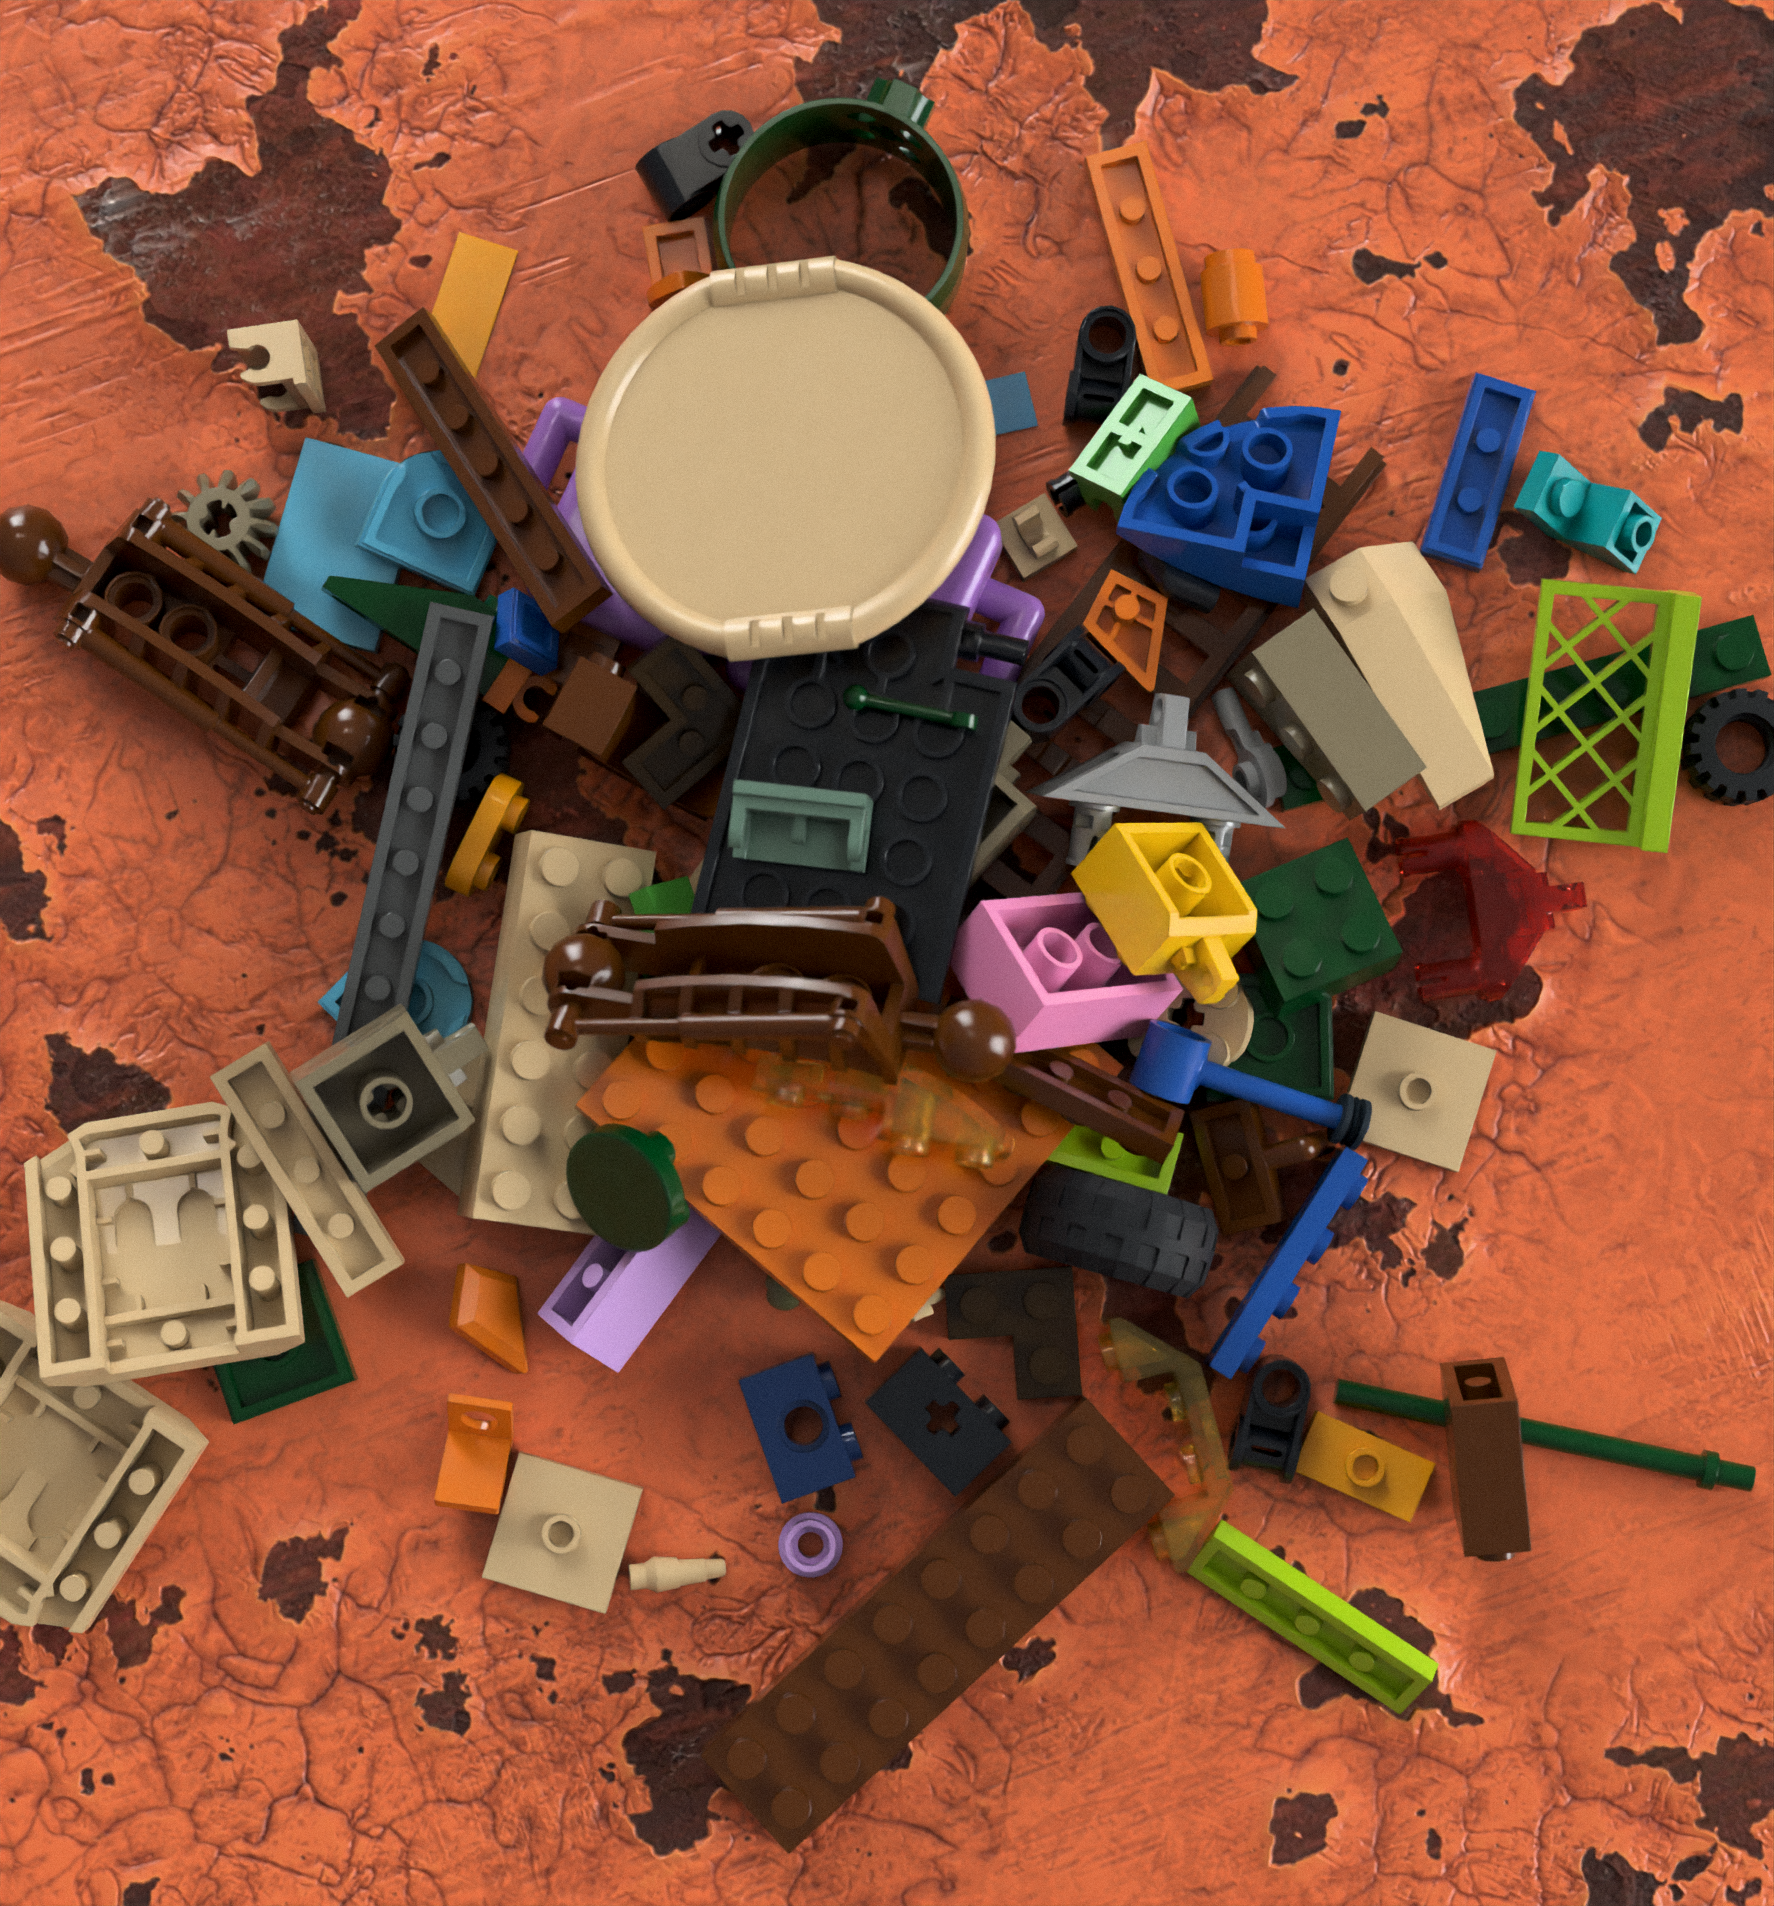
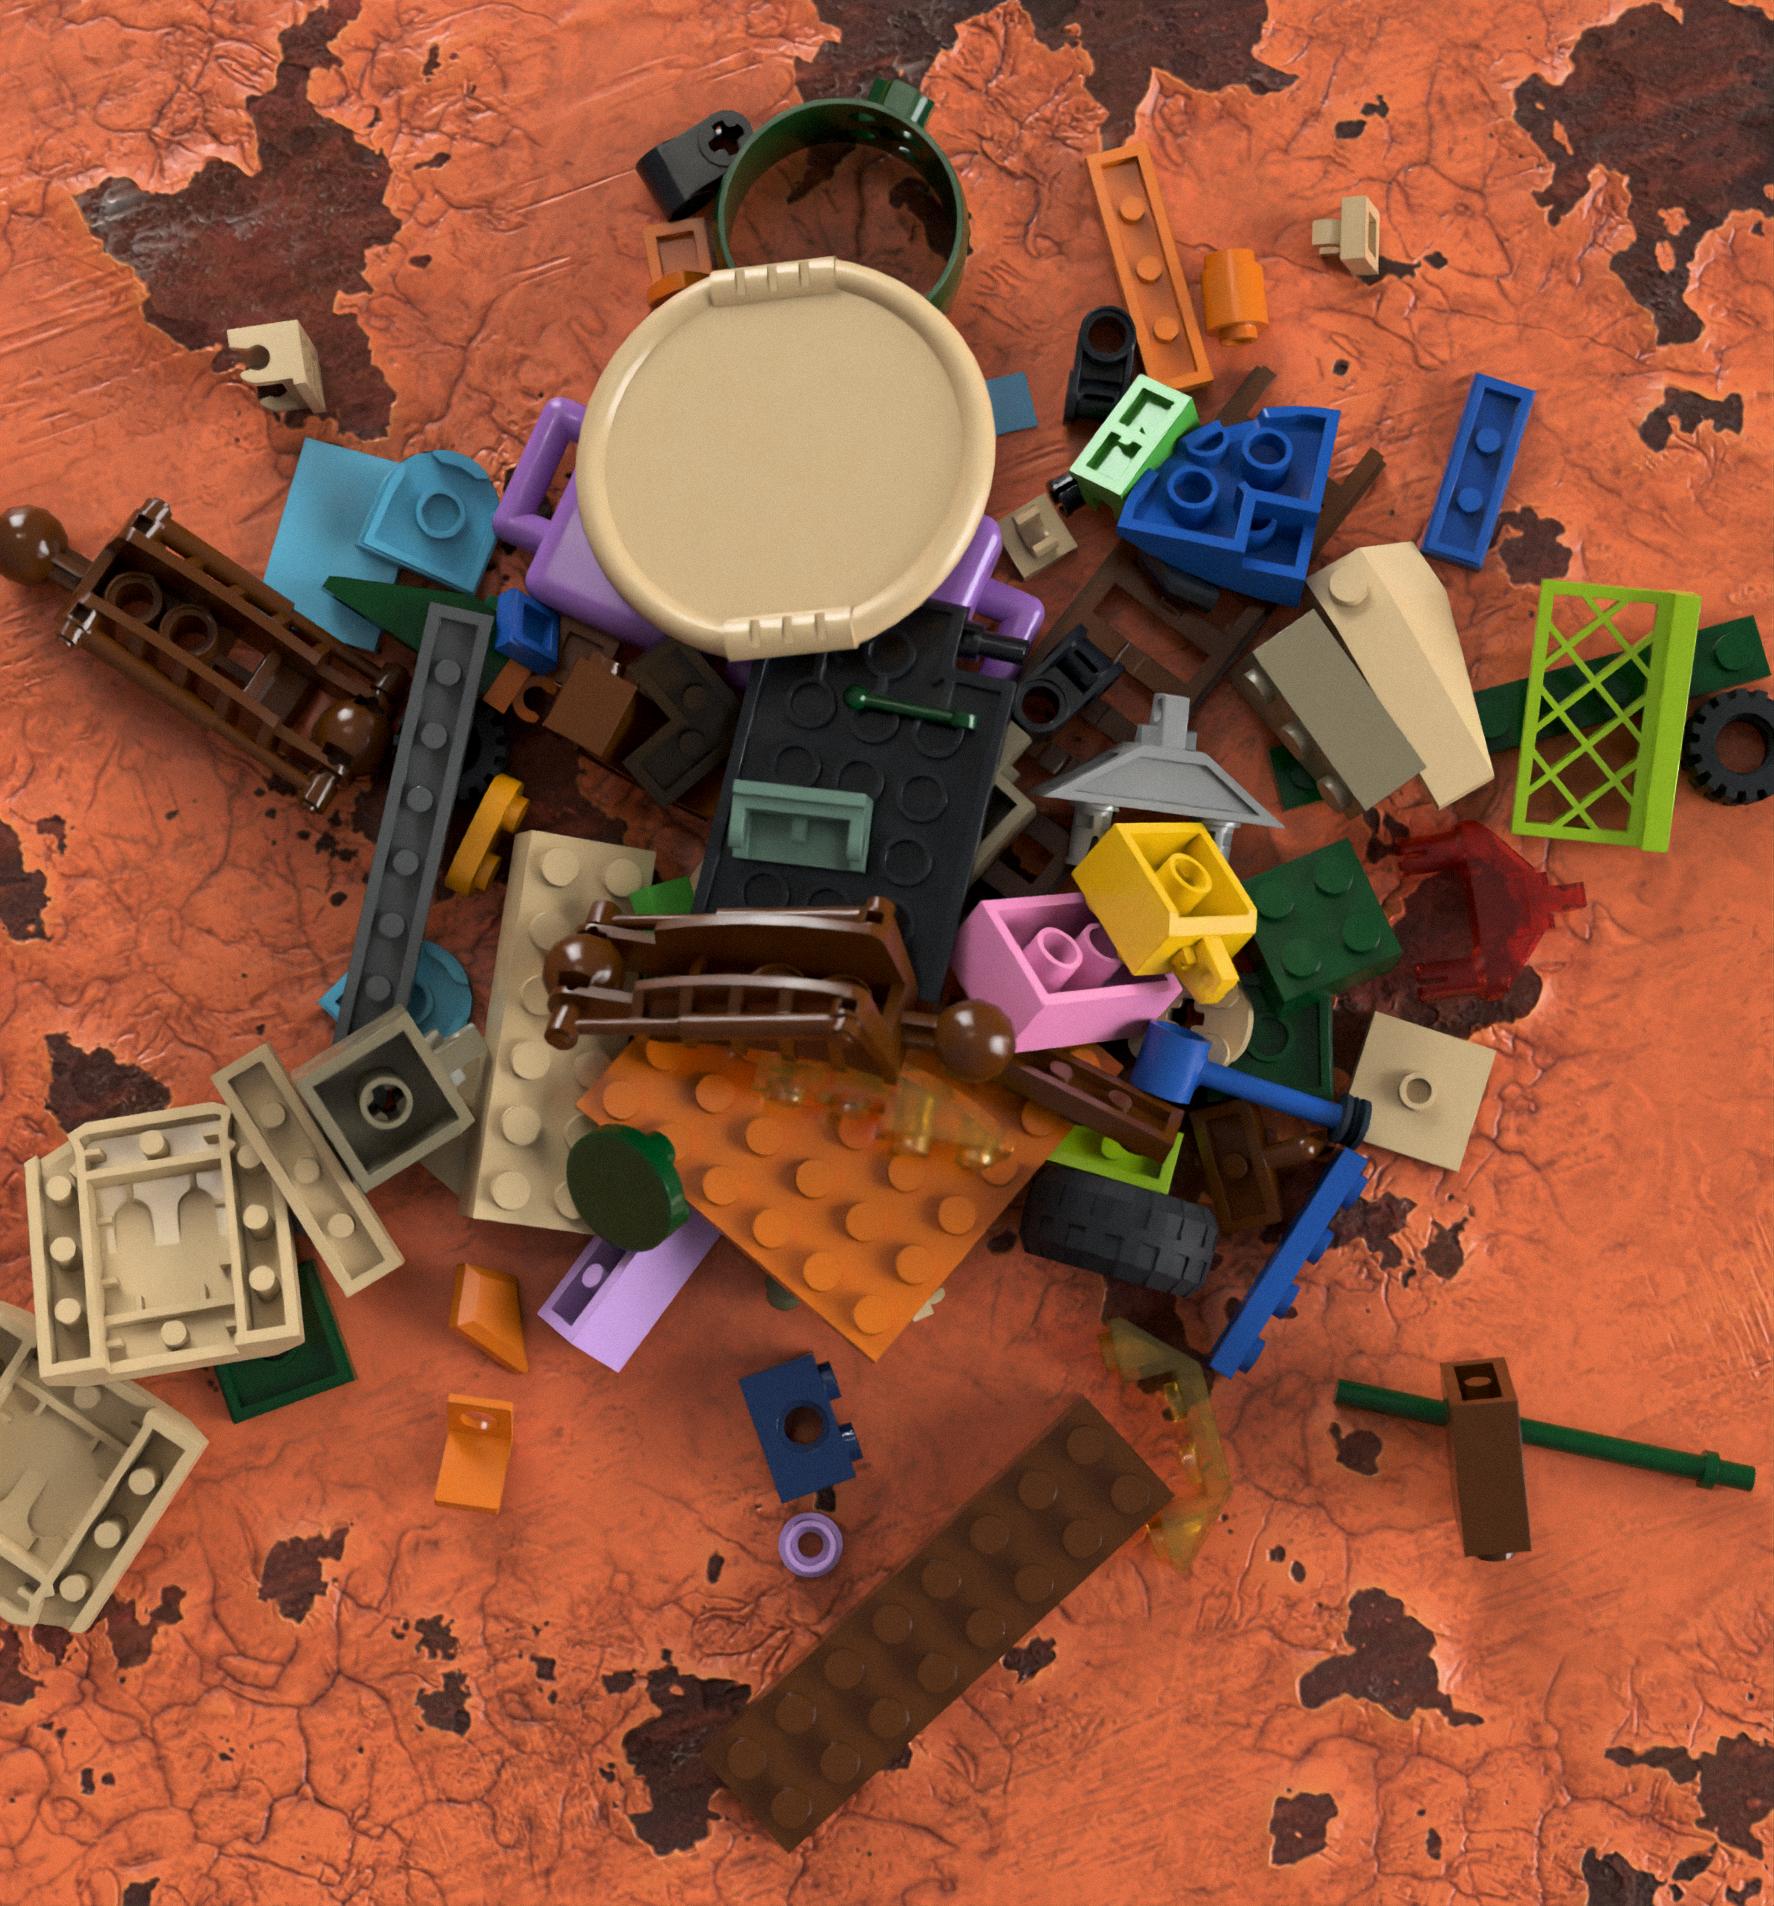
(241, 505): dark tan gear -> none
(473, 295): light orange sticker -> none
(493, 471): reddish brown plate -> none
(562, 1532): tan plate -> none
(670, 1573): tan piece -> none
(953, 1456): black brick -> none
(1035, 1310): dark brown plate -> none
(1129, 626): orange piece -> none
(1258, 765): light grey plate -> none
(1270, 1423): black piece -> none
(1312, 1617): lime plate -> none
(1353, 237): none -> tan tile
(1363, 1466): light orange plate -> none
(1587, 515): teal slope -> none

